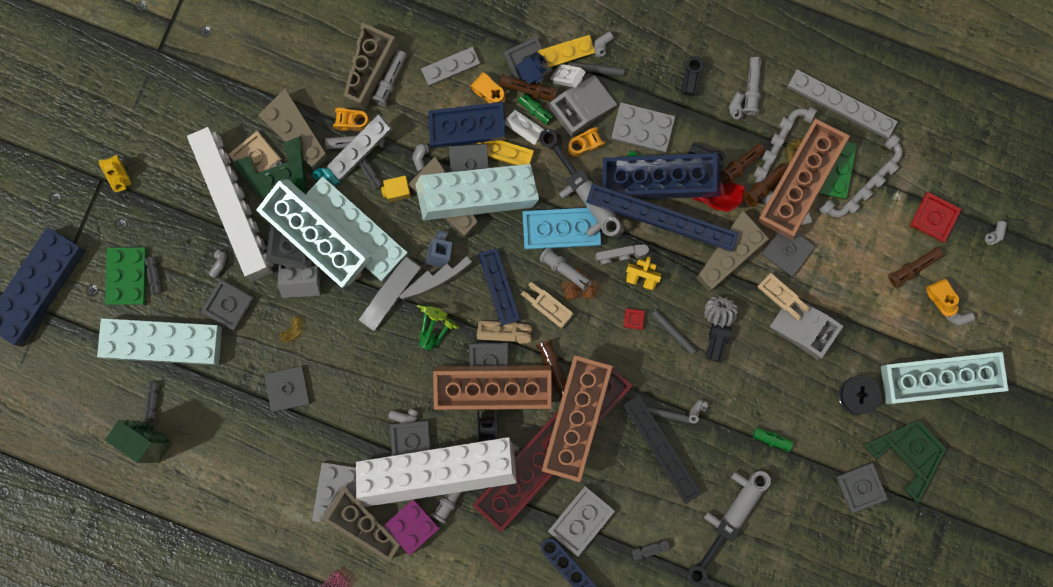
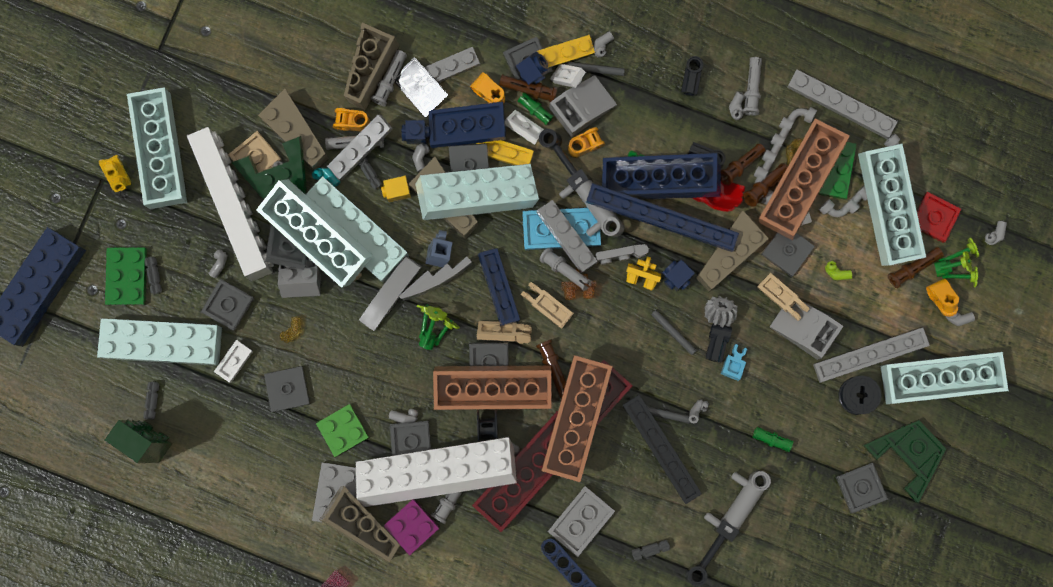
(157, 148): none -> light aqua brick
(233, 361): none -> white plate
(342, 430): none -> bright green plate
(415, 132): none -> dark blue brick
(420, 87): none -> sticker
(566, 236): none -> light grey plate
(634, 319): red tile -> none
(643, 128): light grey plate -> none
(677, 275): none -> dark blue brick
(734, 366): none -> medium azure plate
(835, 273): none -> lime arm
(871, 355): none -> light grey plate
(892, 205): none -> light aqua brick
(943, 267): none -> plant

